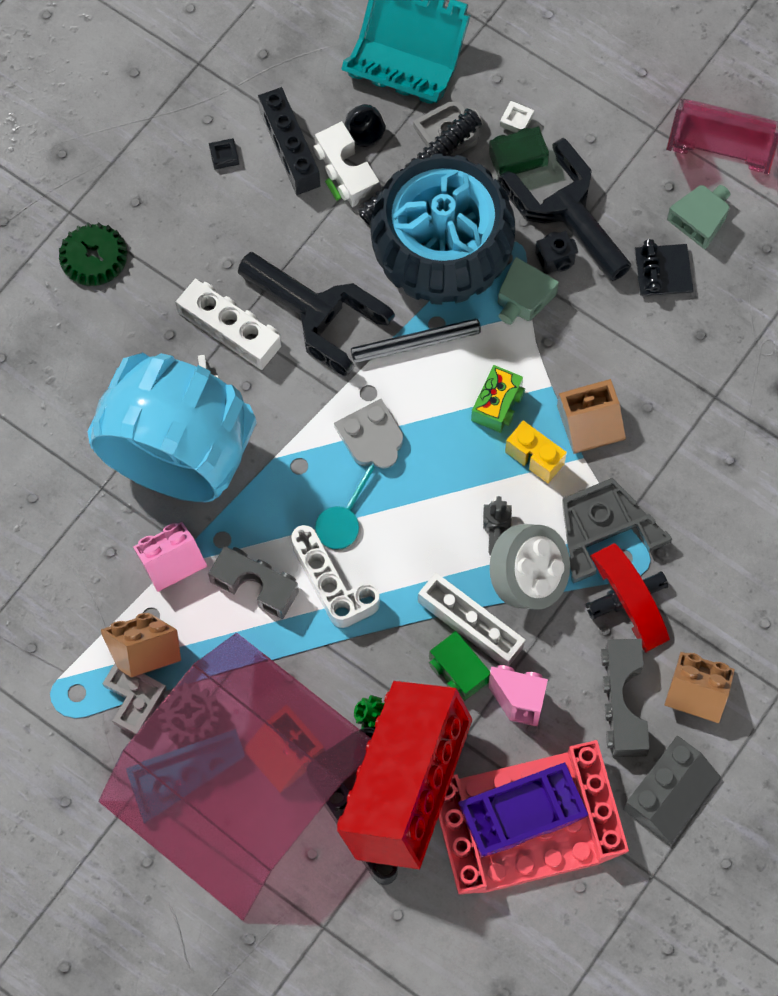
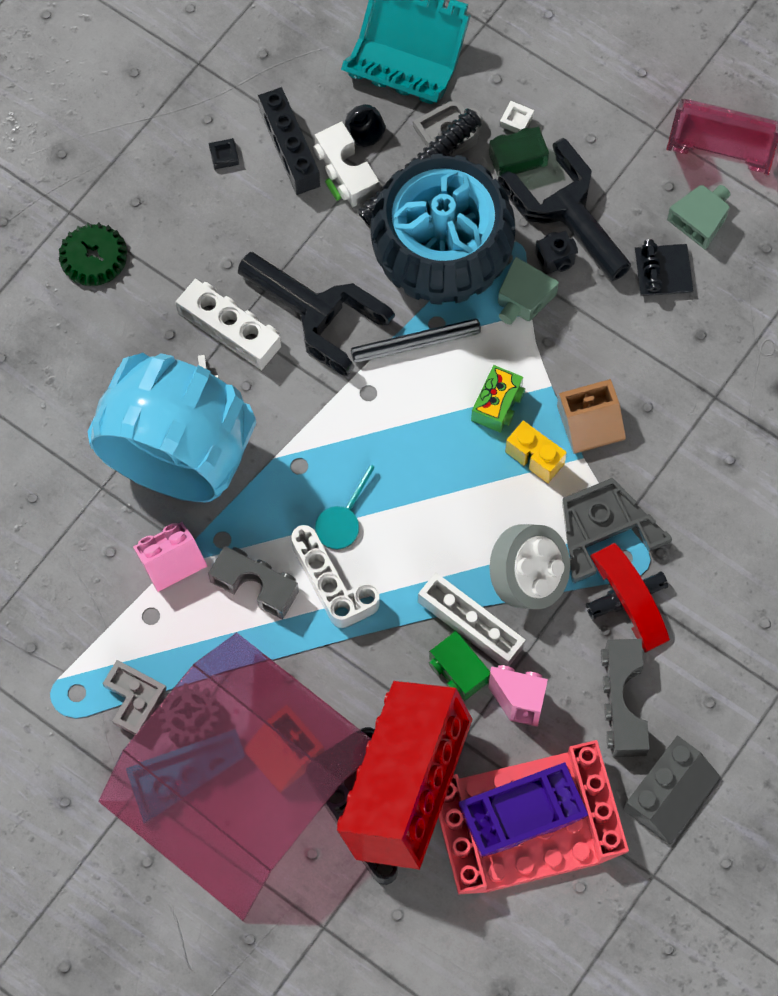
(142, 644): medium nougat slope -> none
(368, 710): green gear -> none
(371, 435): light grey plate -> none
(496, 520): dark grey axle -> none
(700, 687): medium nougat slope -> none

